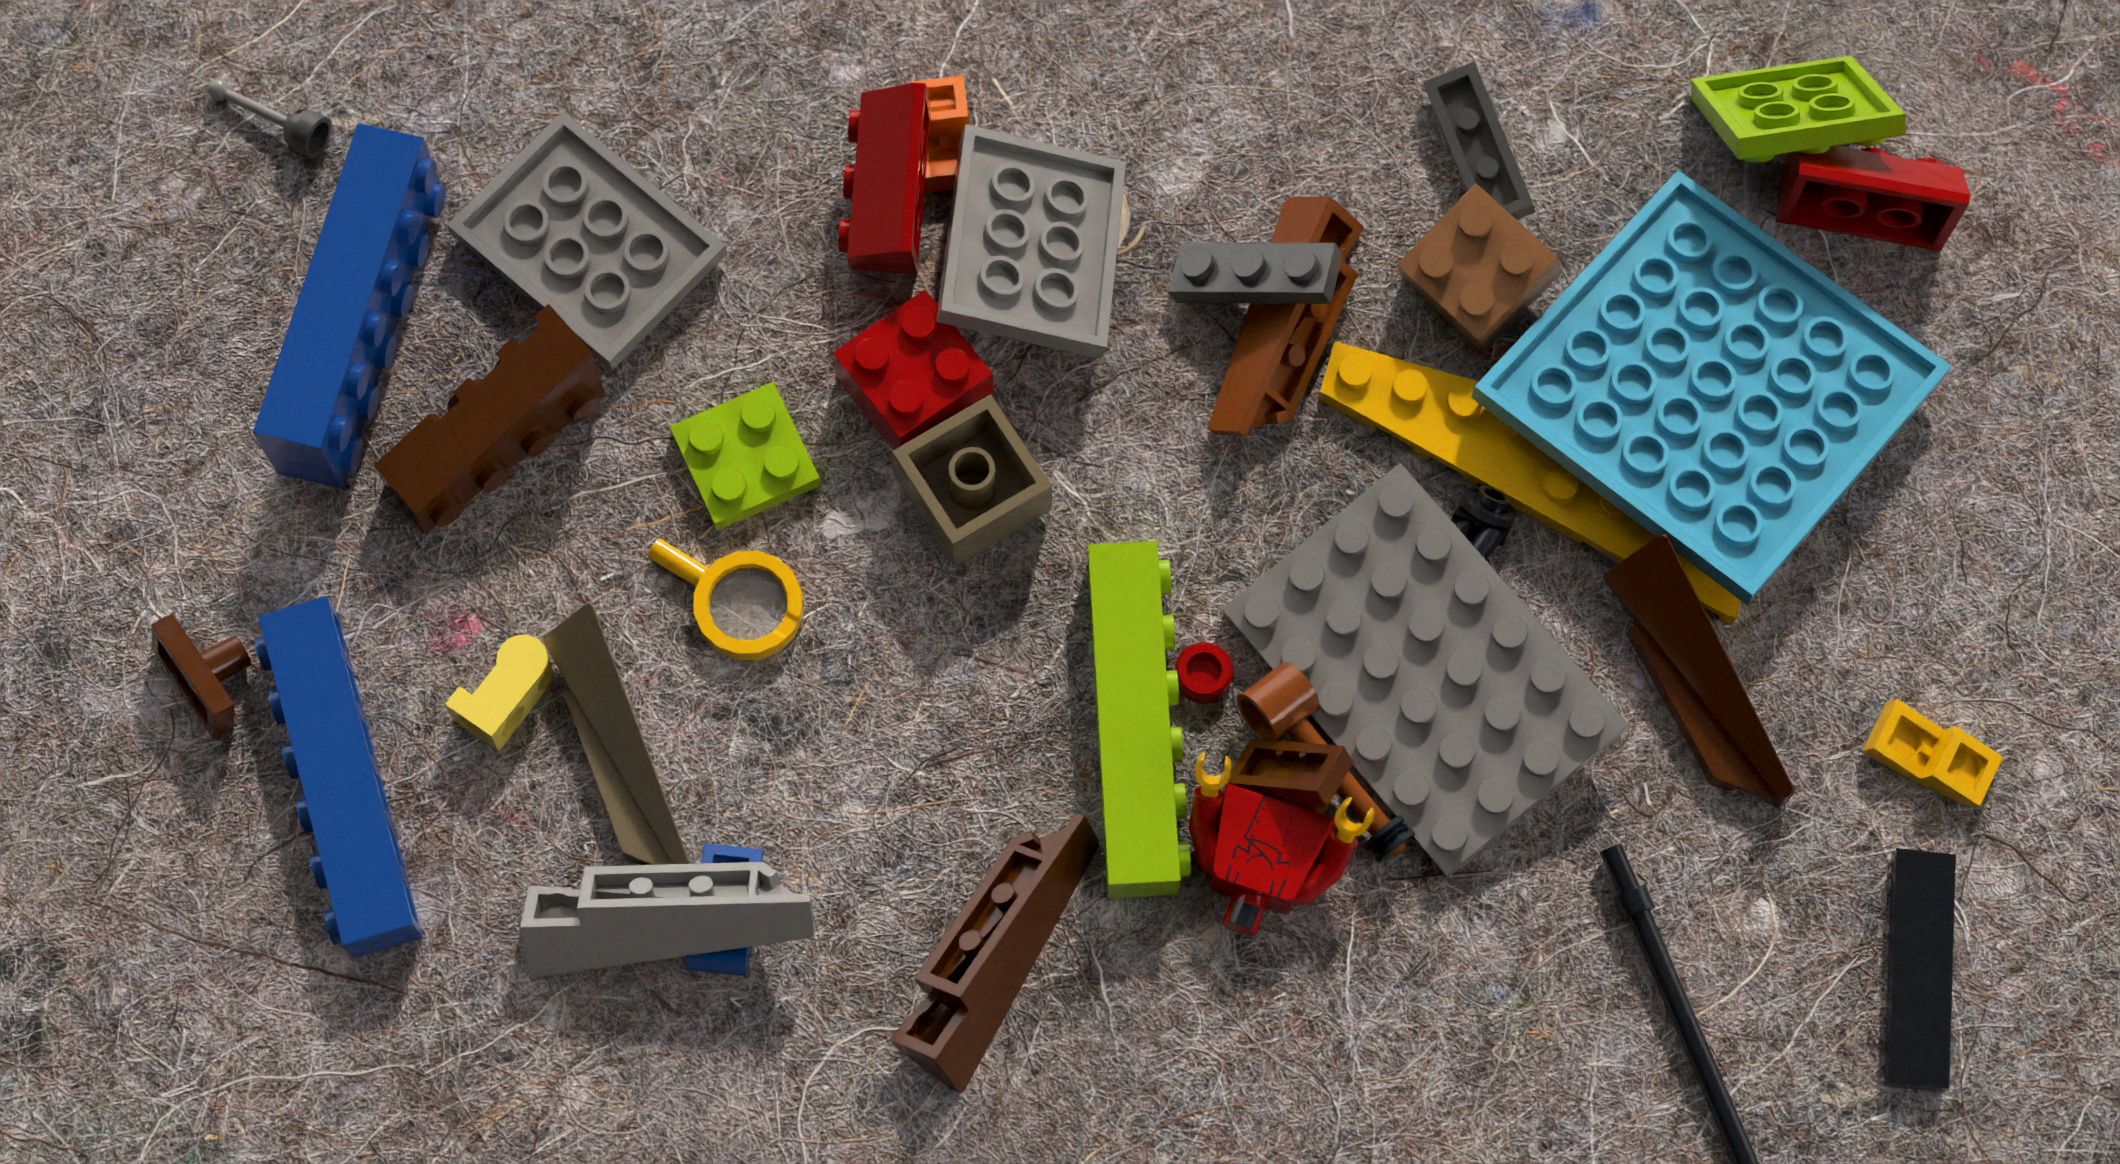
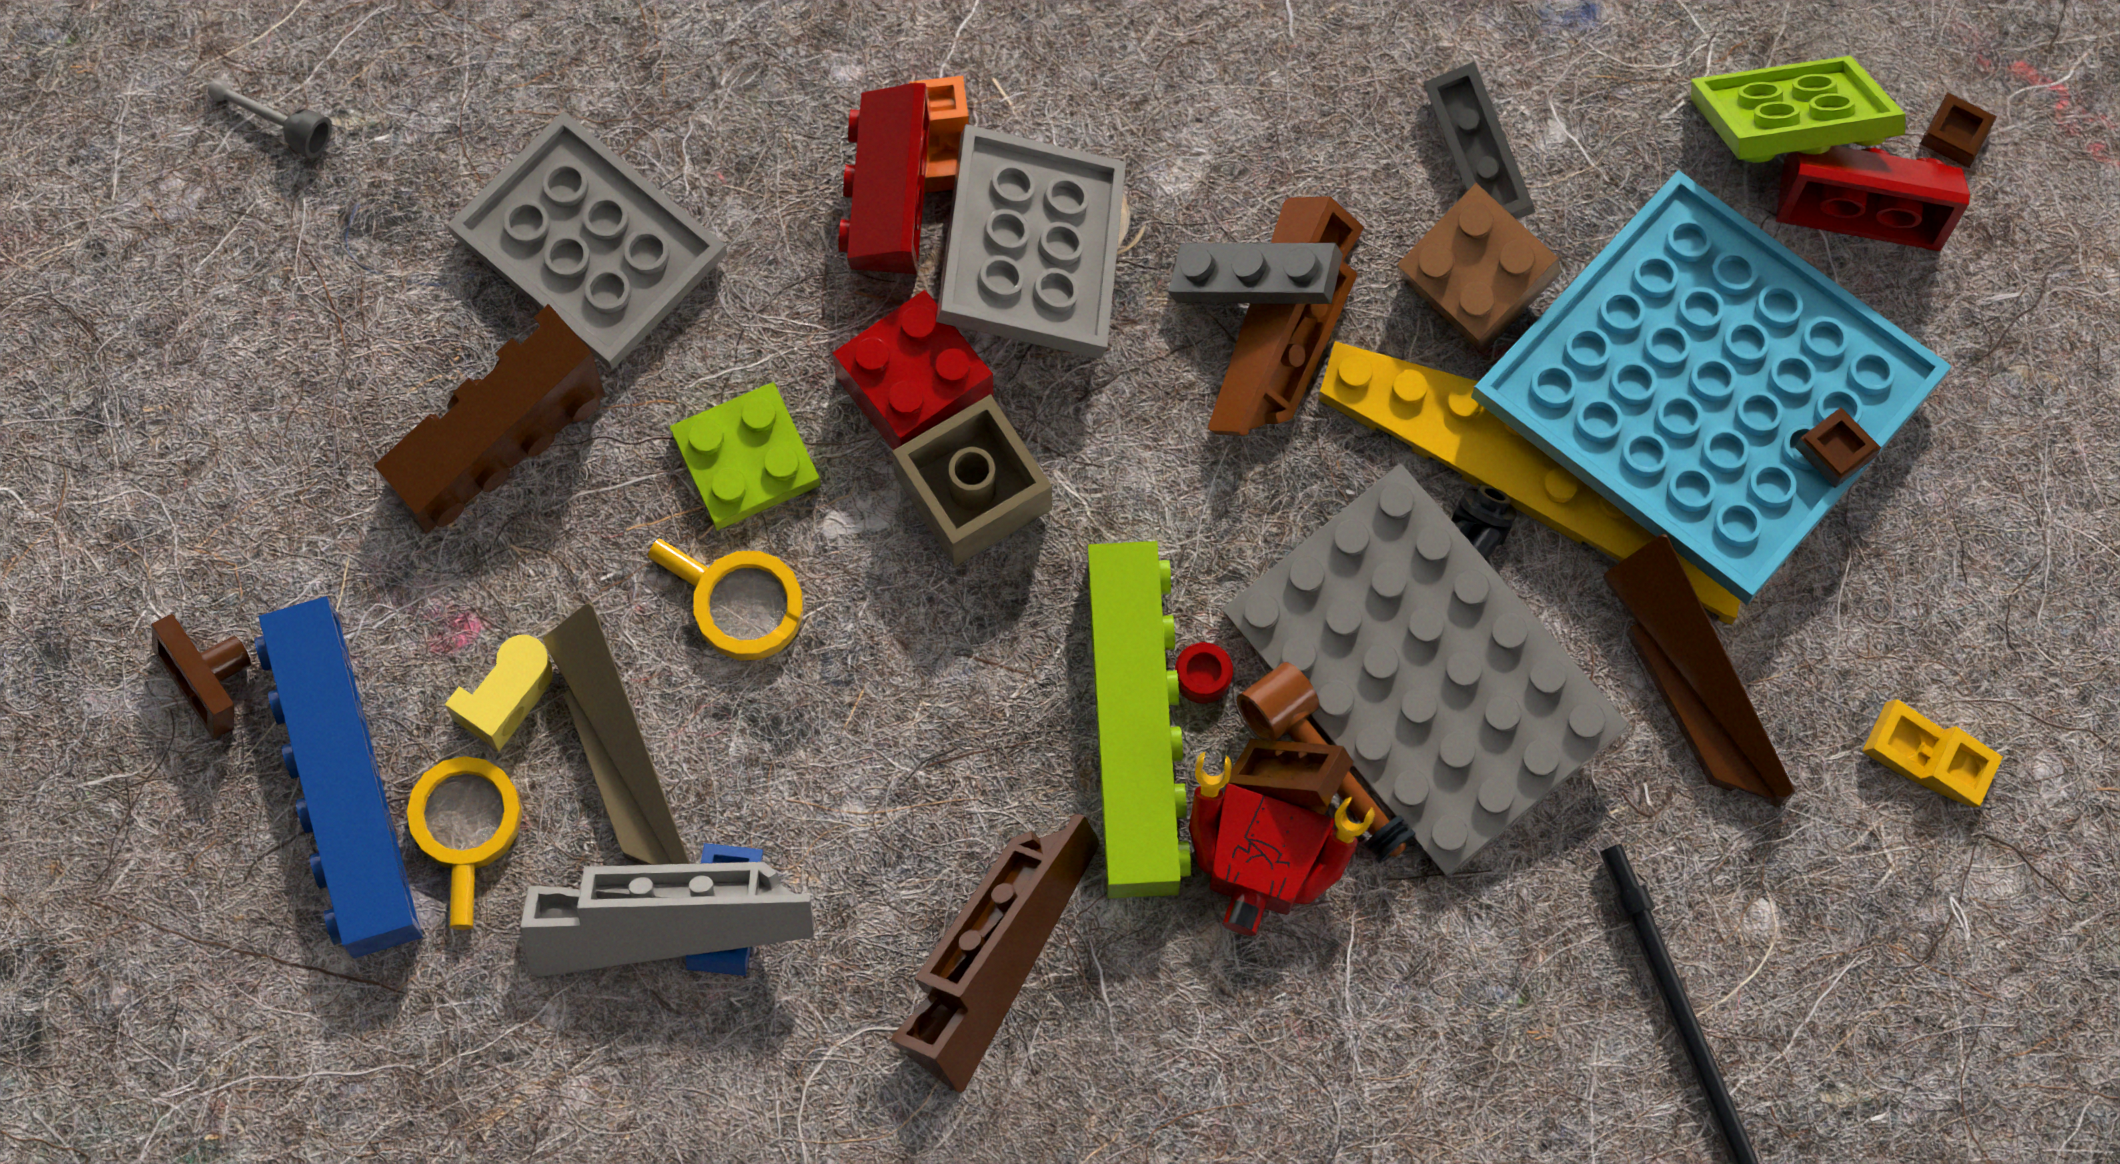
(350, 307): blue brick -> none
(464, 819): none -> piece
(1838, 447): none -> reddish brown tile
(1920, 970): black tile -> none
(1958, 130): none -> reddish brown tile

